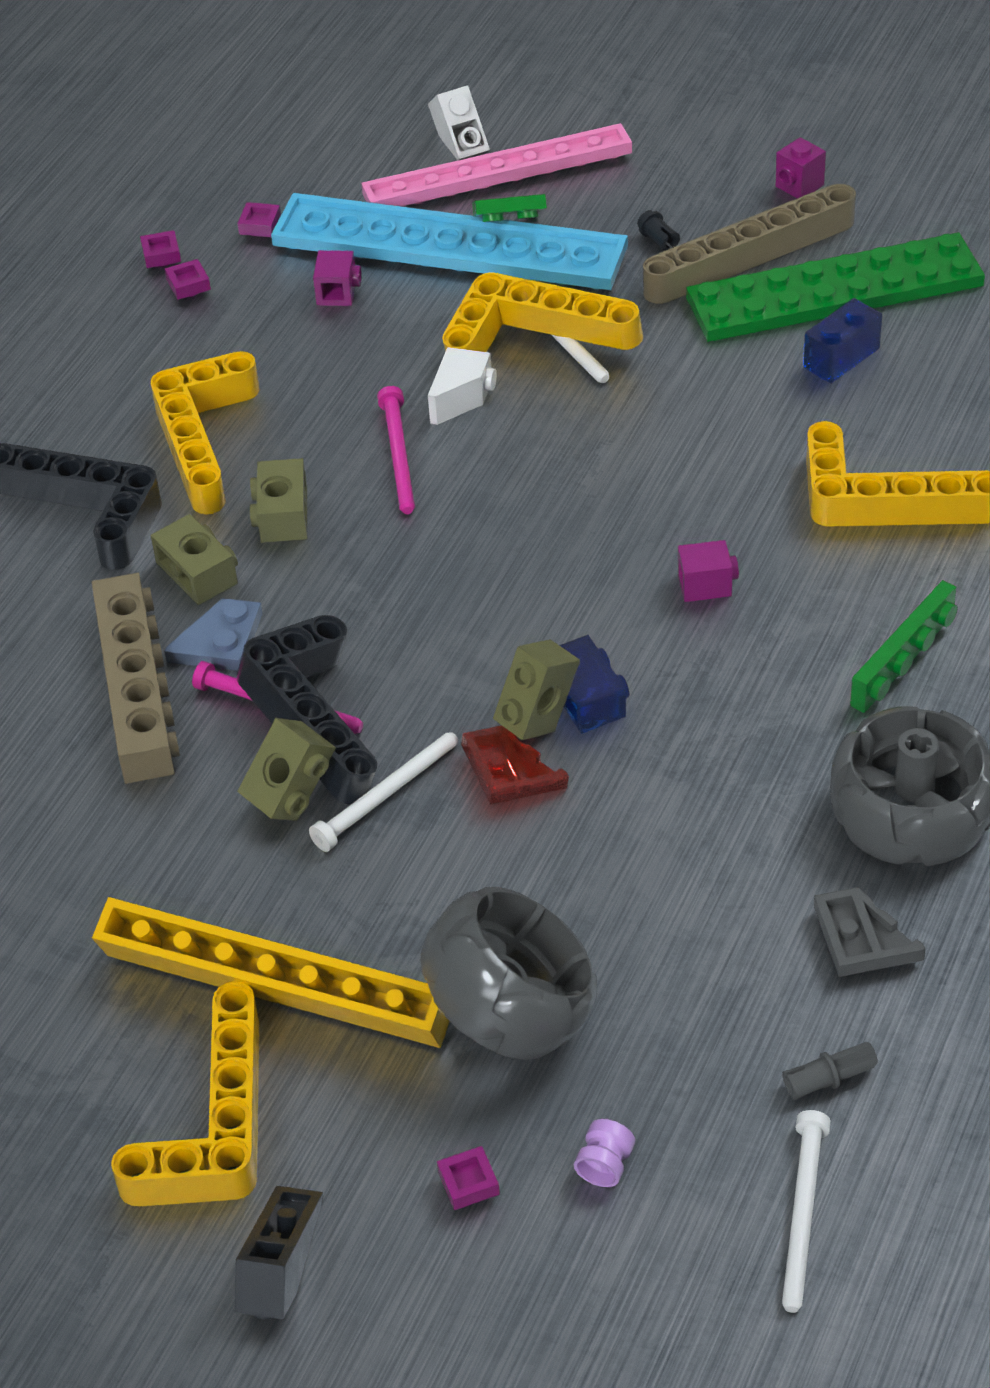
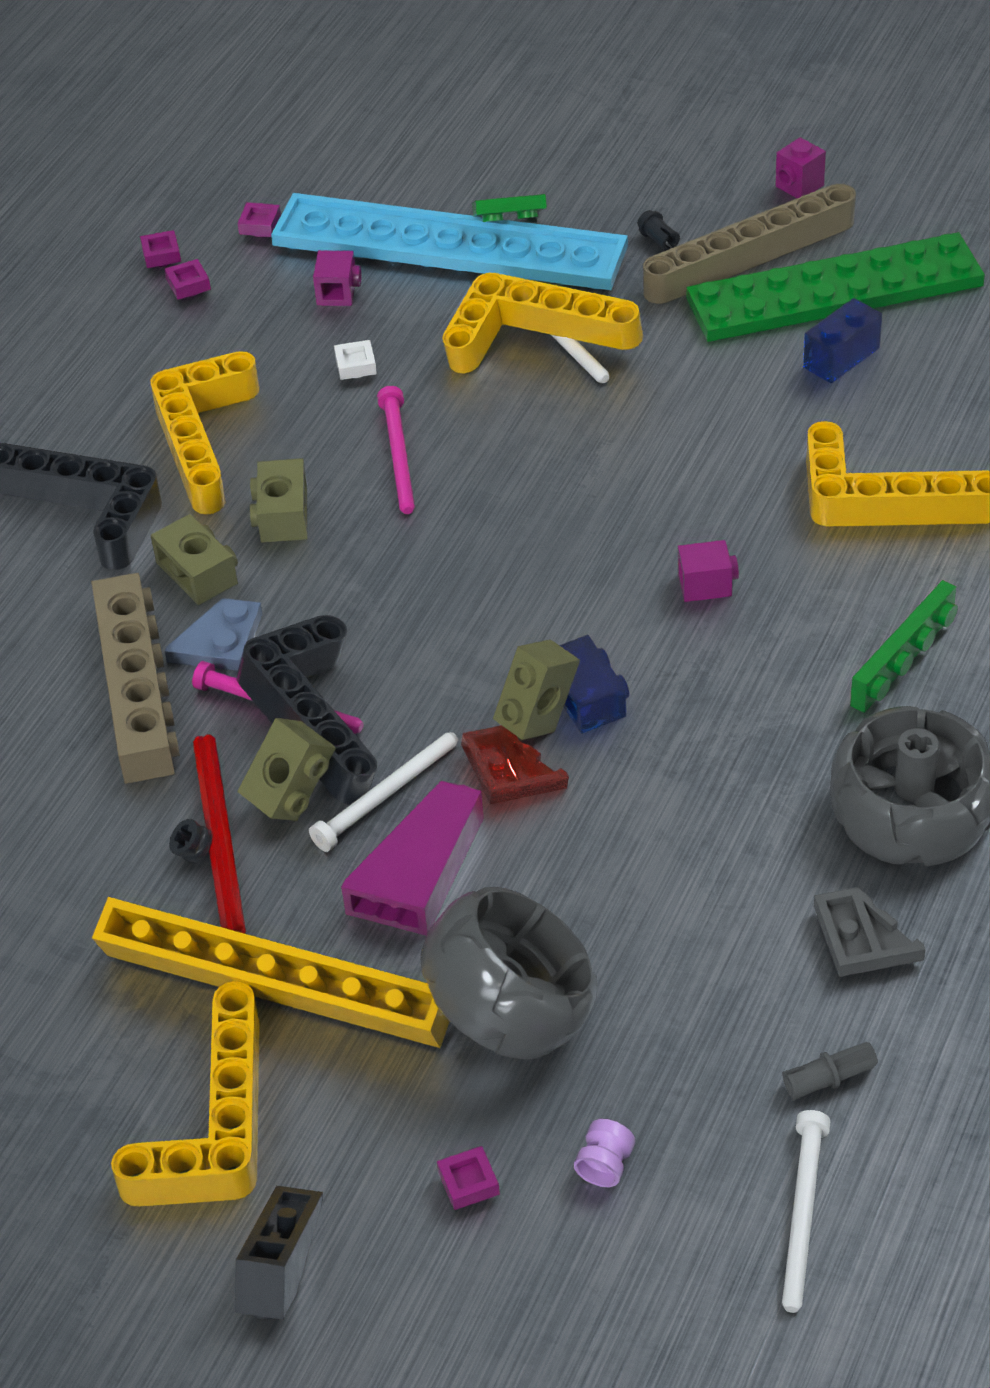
(190, 840): none -> black bush
(217, 822): none -> red axle
(355, 359): none -> white plate
(417, 862): none -> magenta slope
(458, 123): white slope -> none
(460, 384): white slope -> none
(499, 167): bright pink plate -> none

